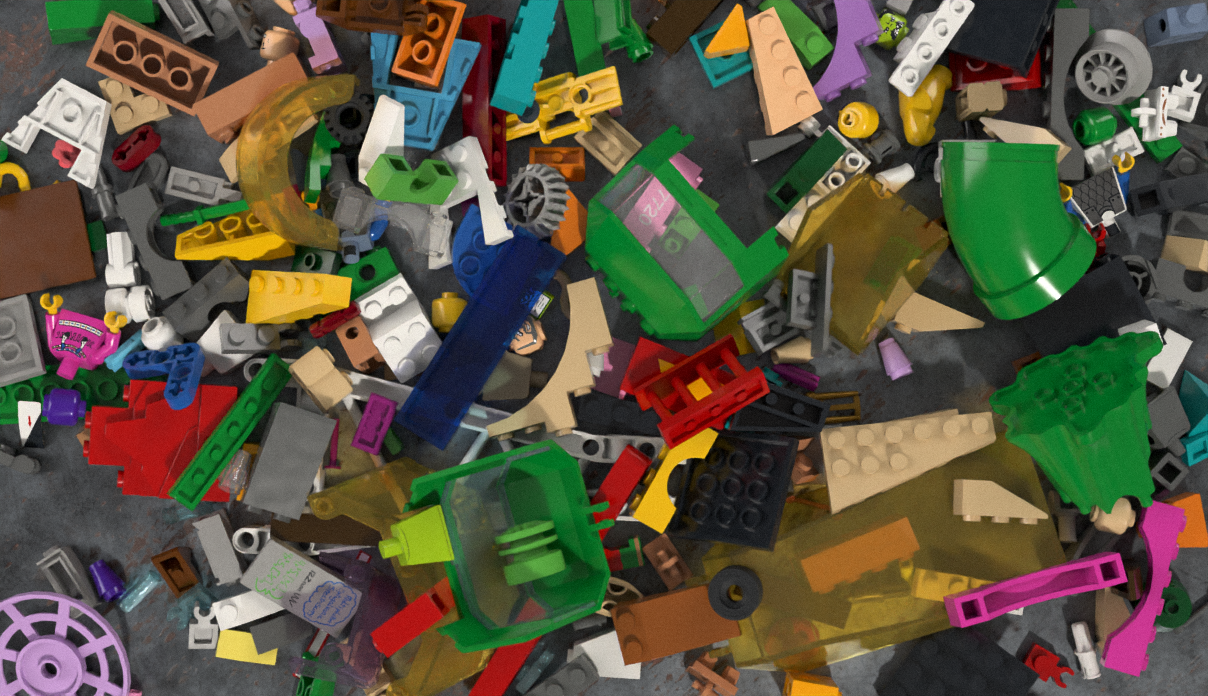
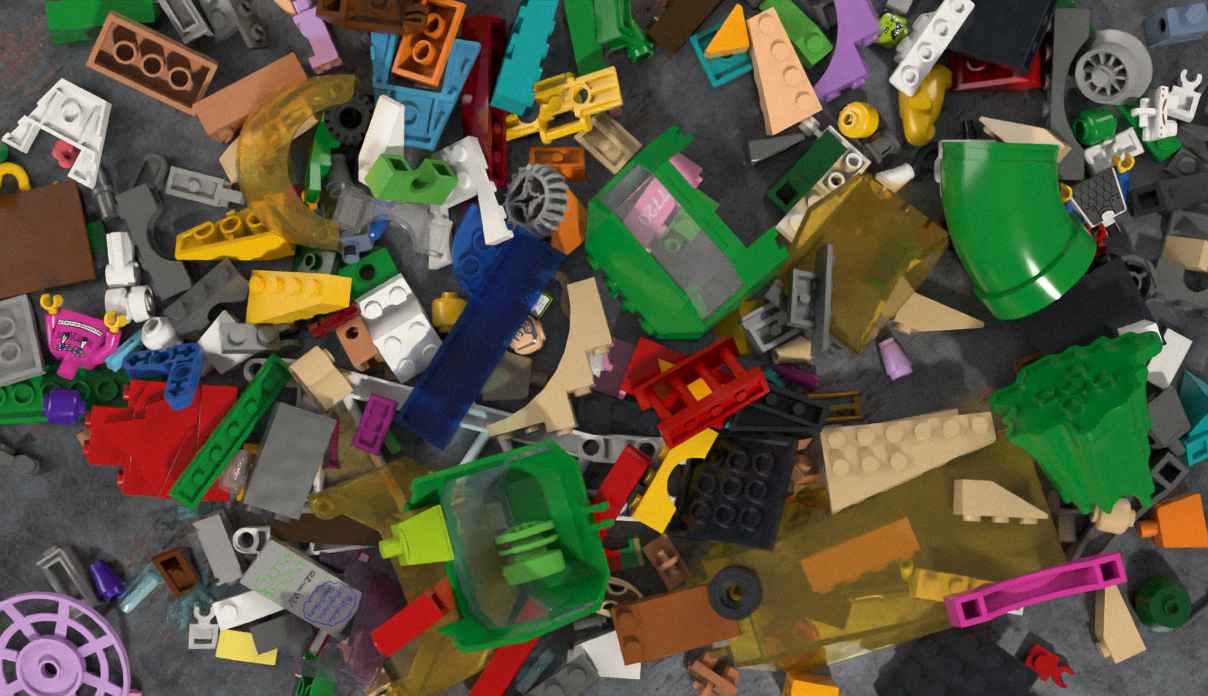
(30, 424): white sticker -> none
(131, 111): tan plate -> none
(136, 148): dark red beam -> none
(202, 214): green sword -> none
(278, 44): light nougat head -> none
(980, 101): tan brick -> none
(1085, 651): white axle -> none
(1128, 644): dark pink arch -> none
(1133, 588): dark brown slope -> none

